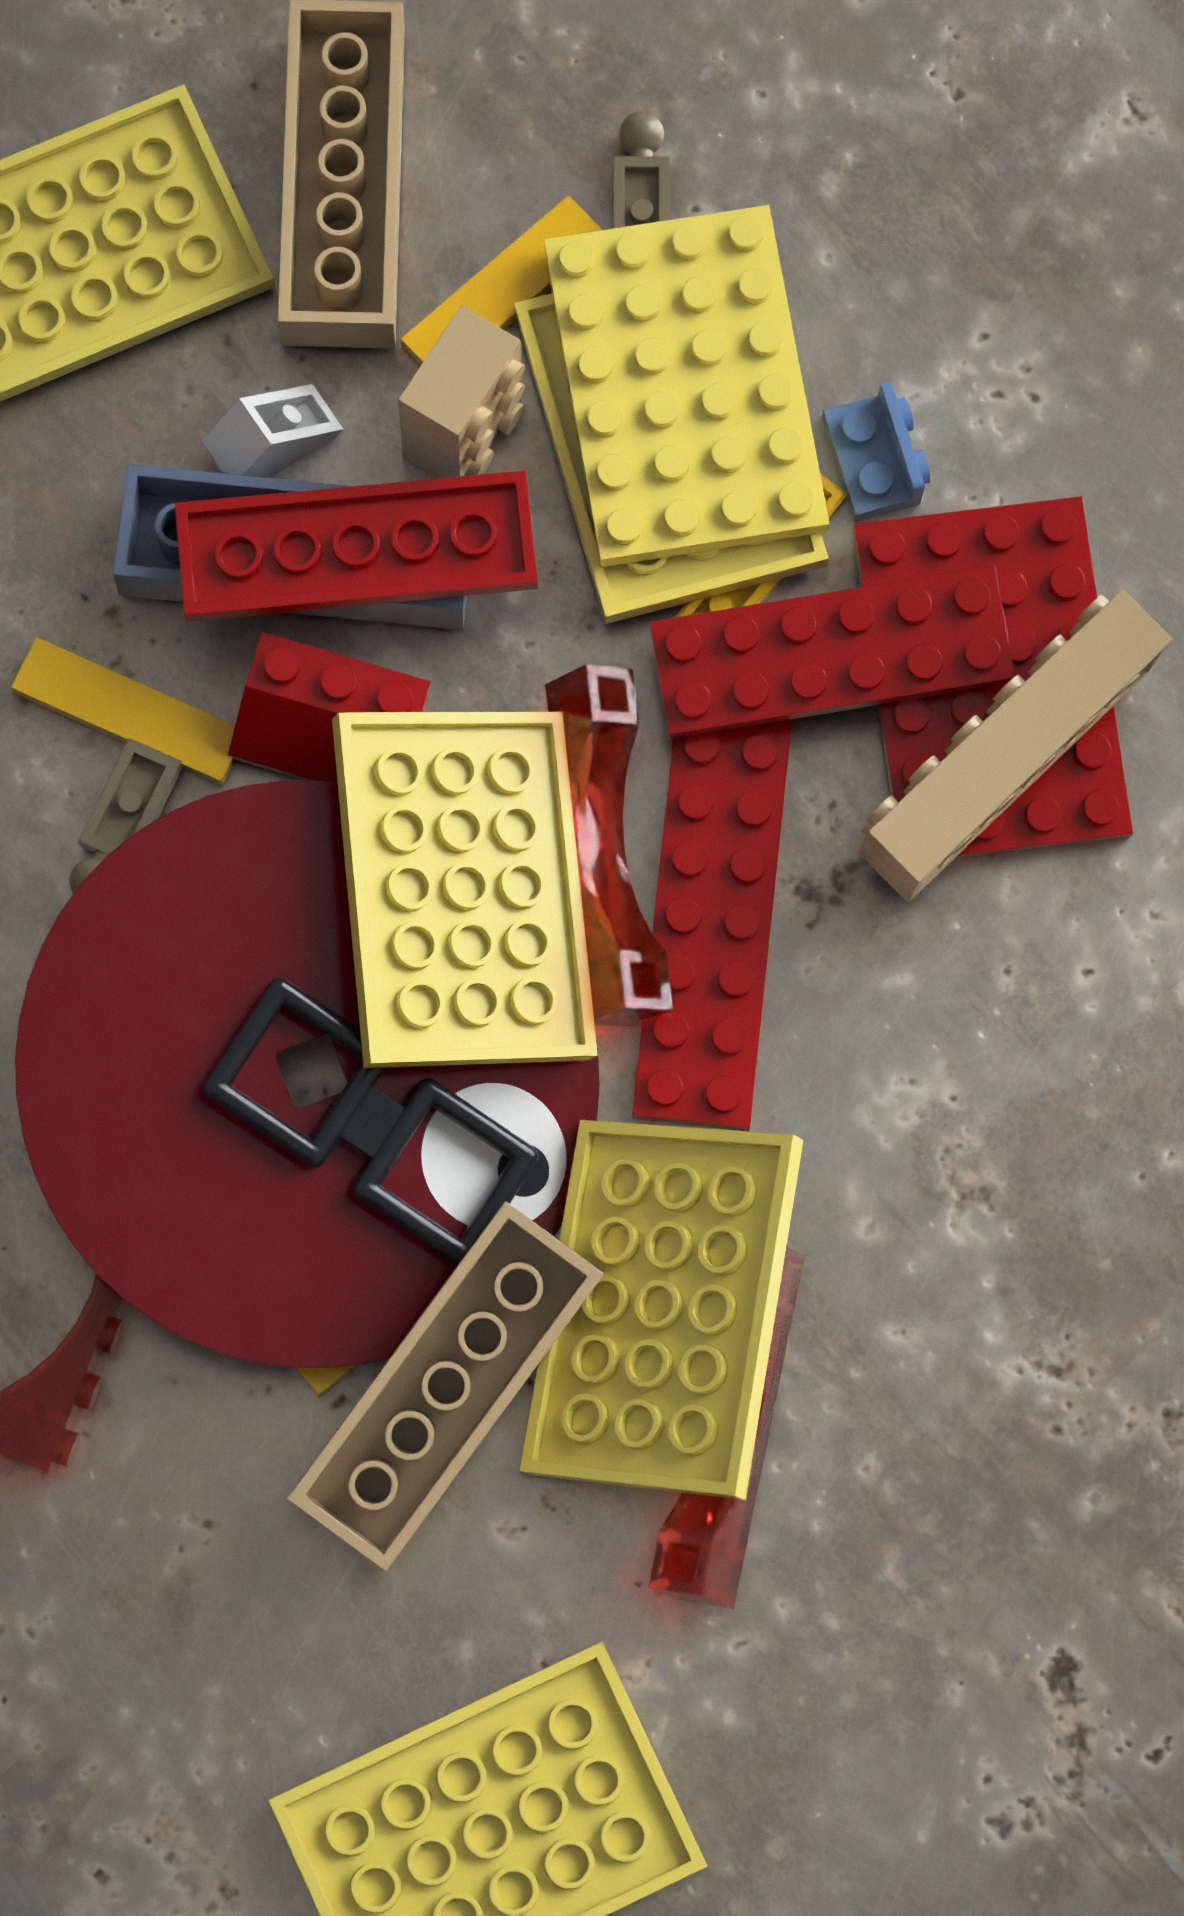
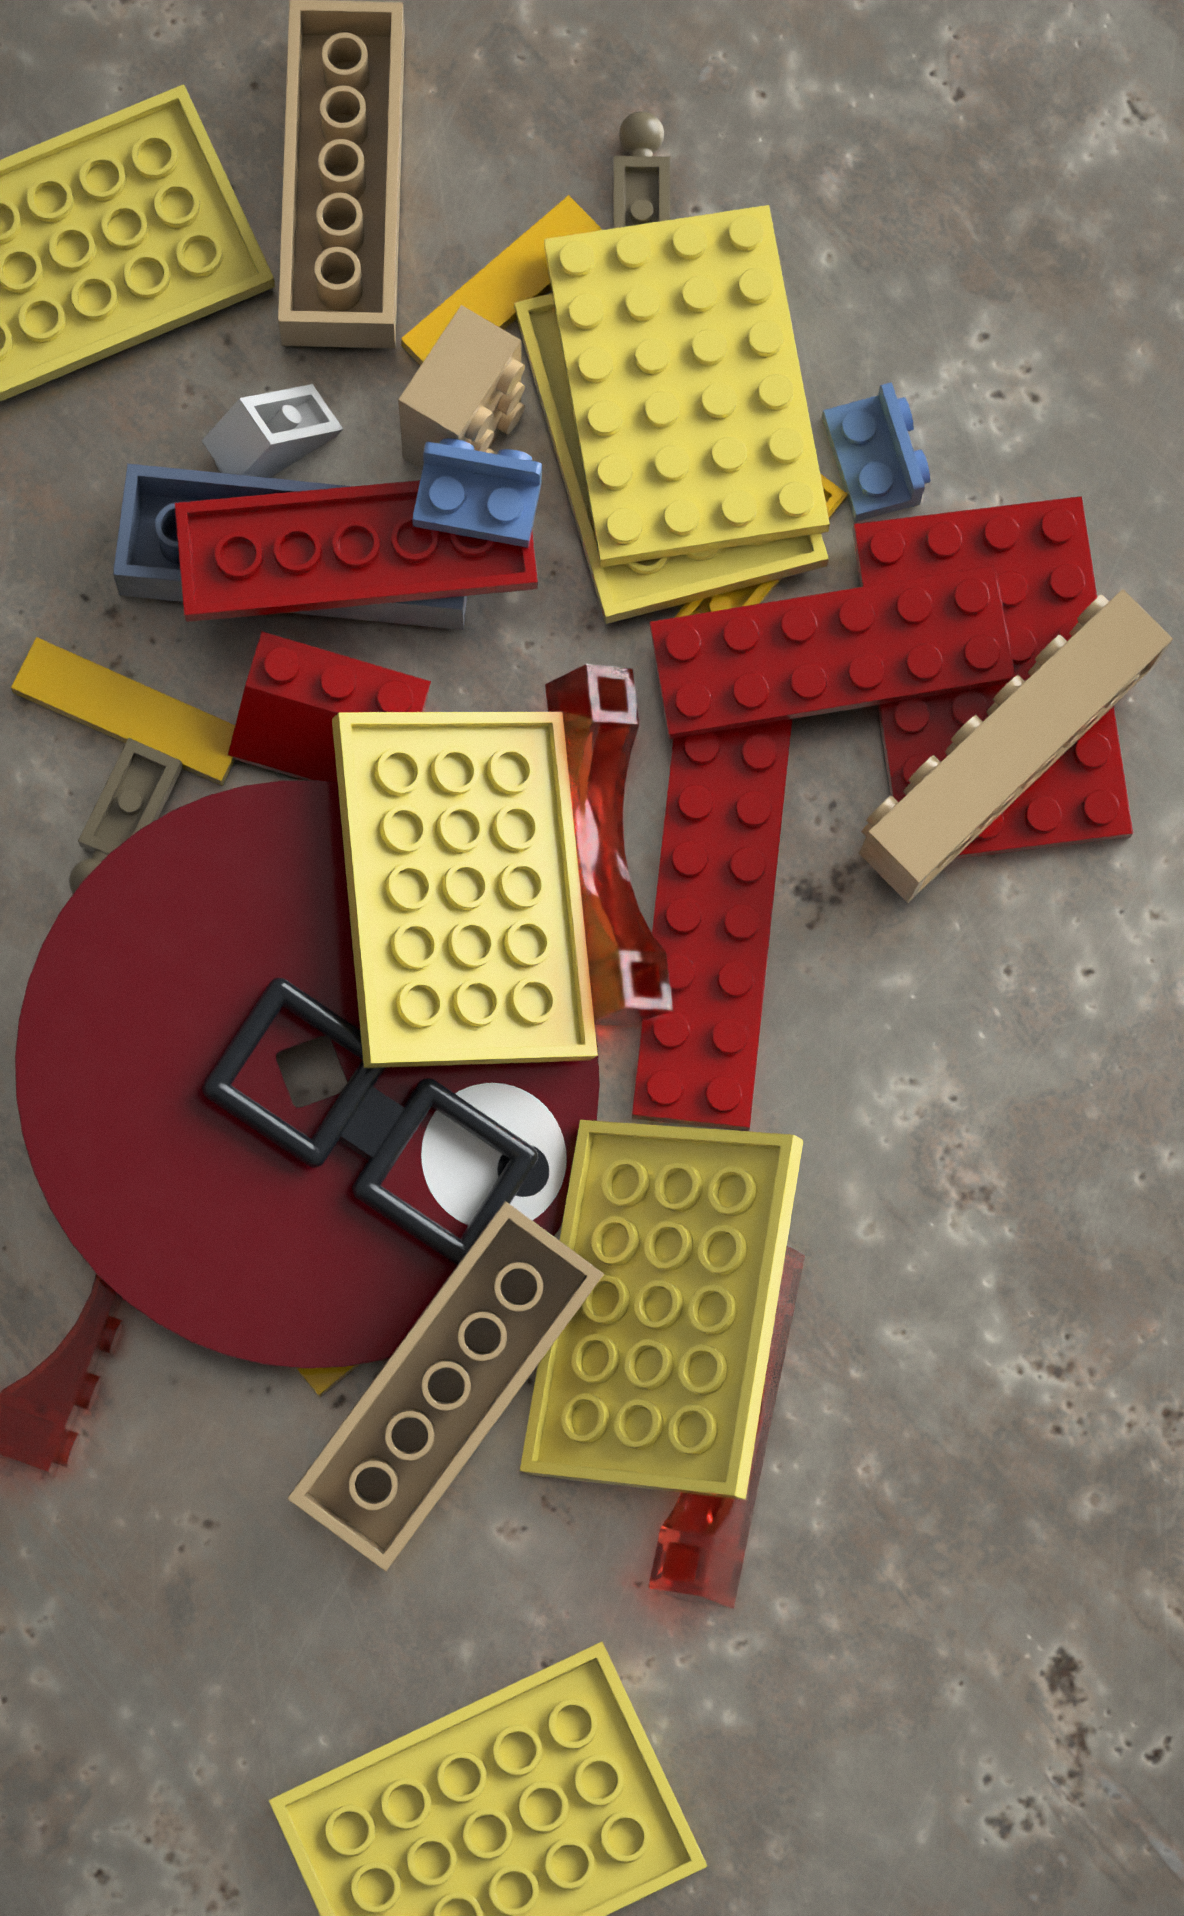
(478, 492): none -> medium blue bracket

